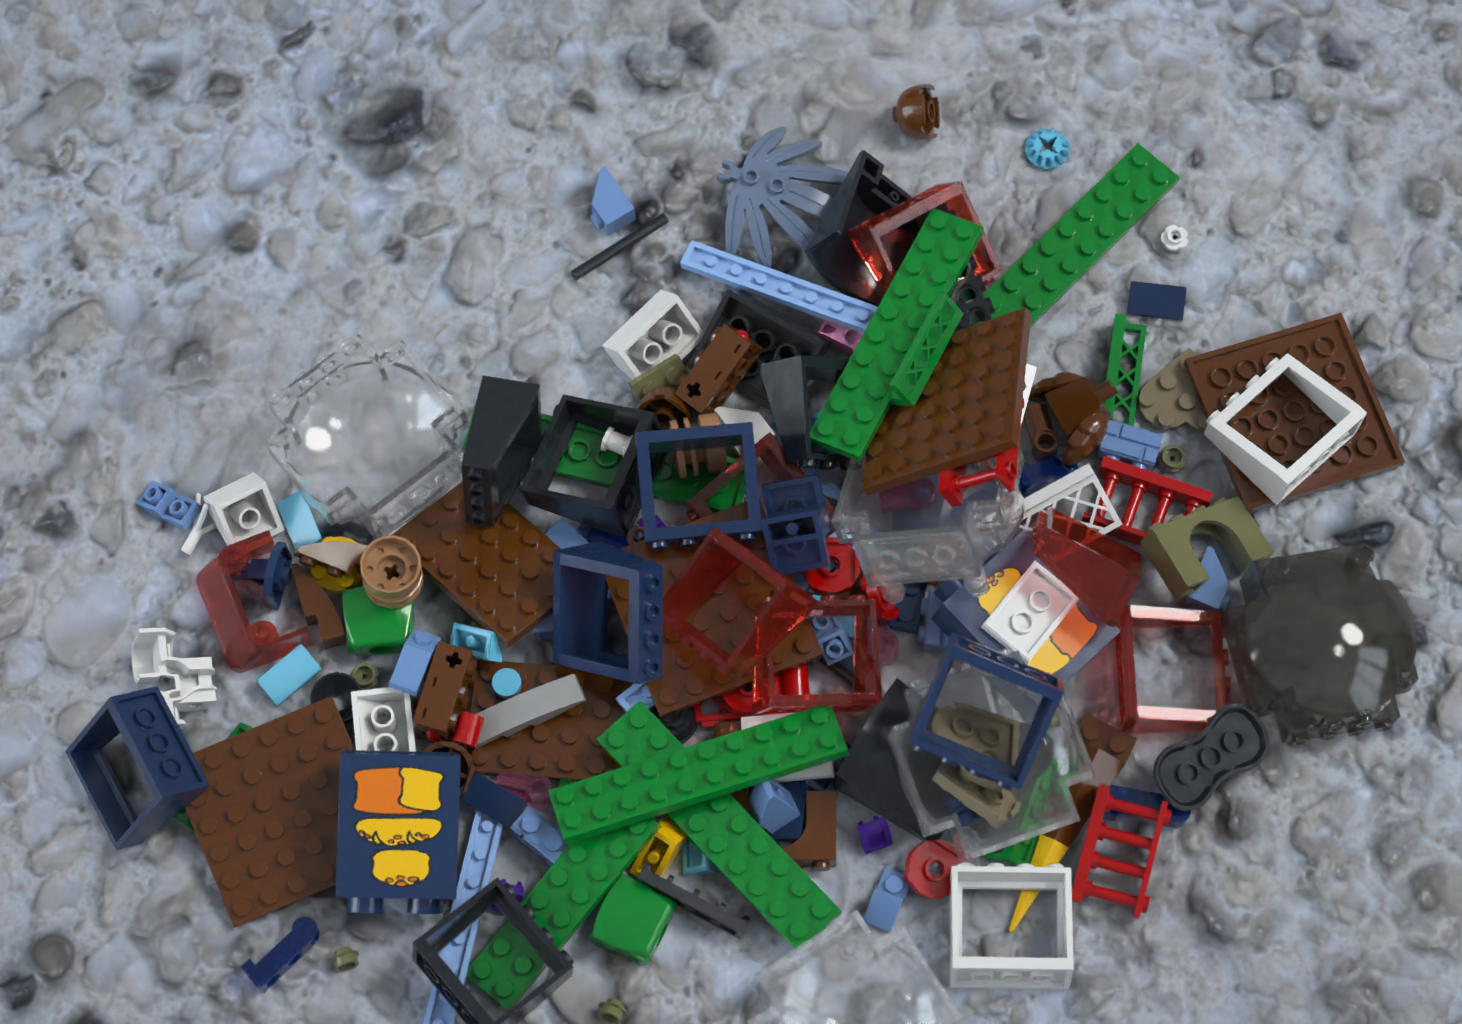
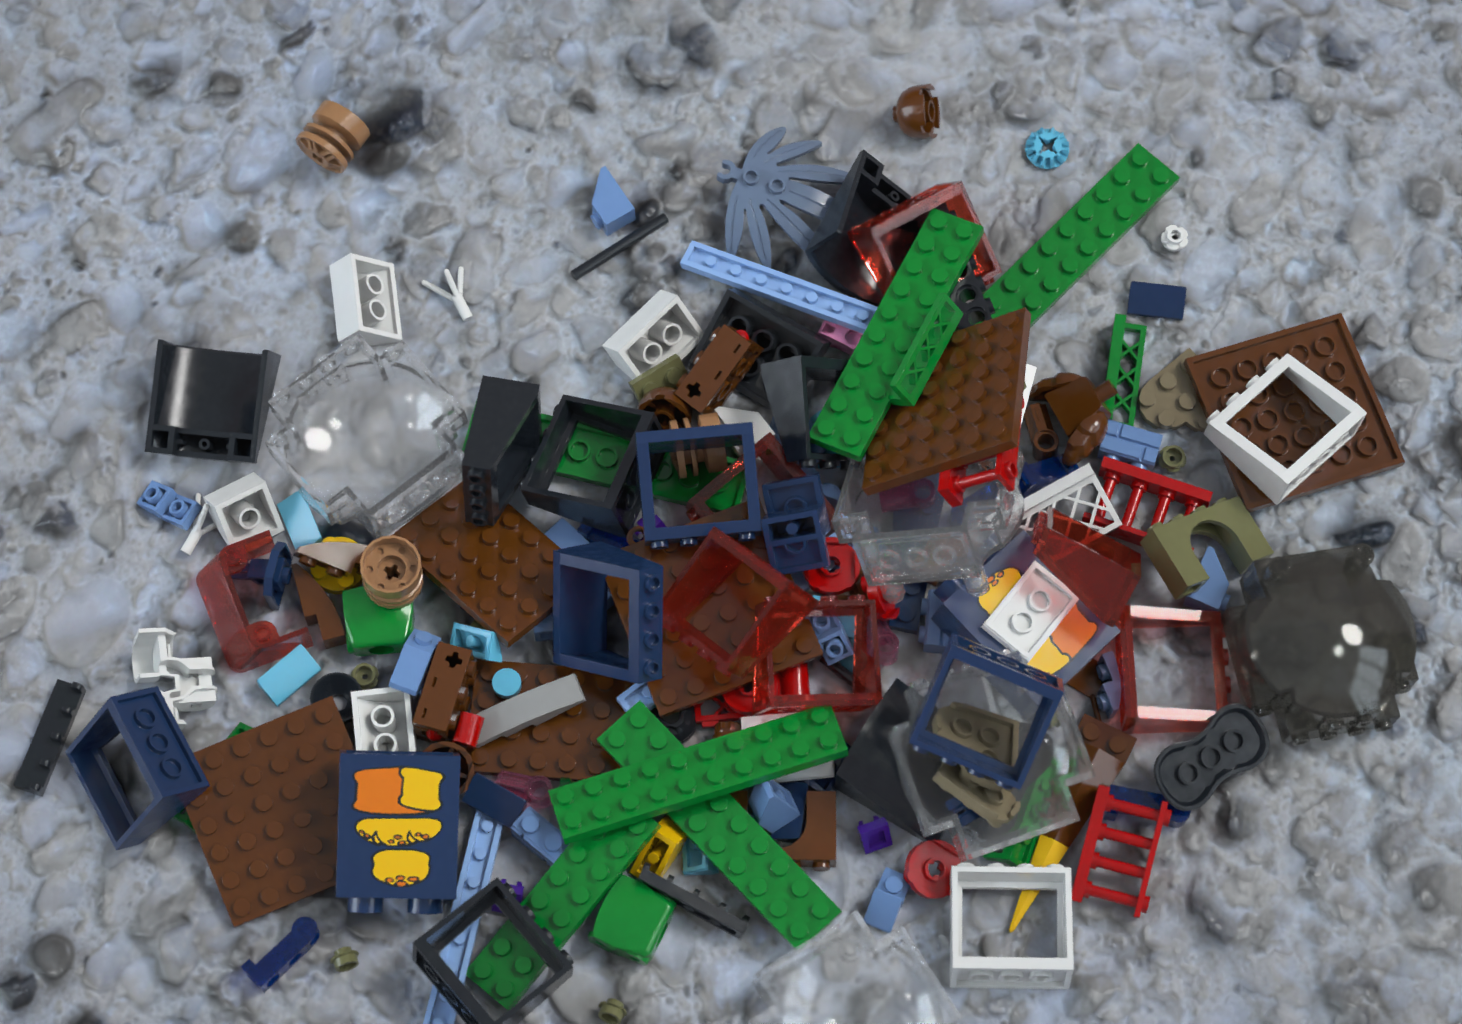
(50, 737): none -> black hinge
(210, 402): none -> black windscreen
(333, 136): none -> medium nougat wheel
(365, 300): none -> white slope
(457, 296): none -> white plant
(615, 441): white bush -> none
(1088, 683): none -> reddish brown piece
(1110, 692): none -> medium blue slope

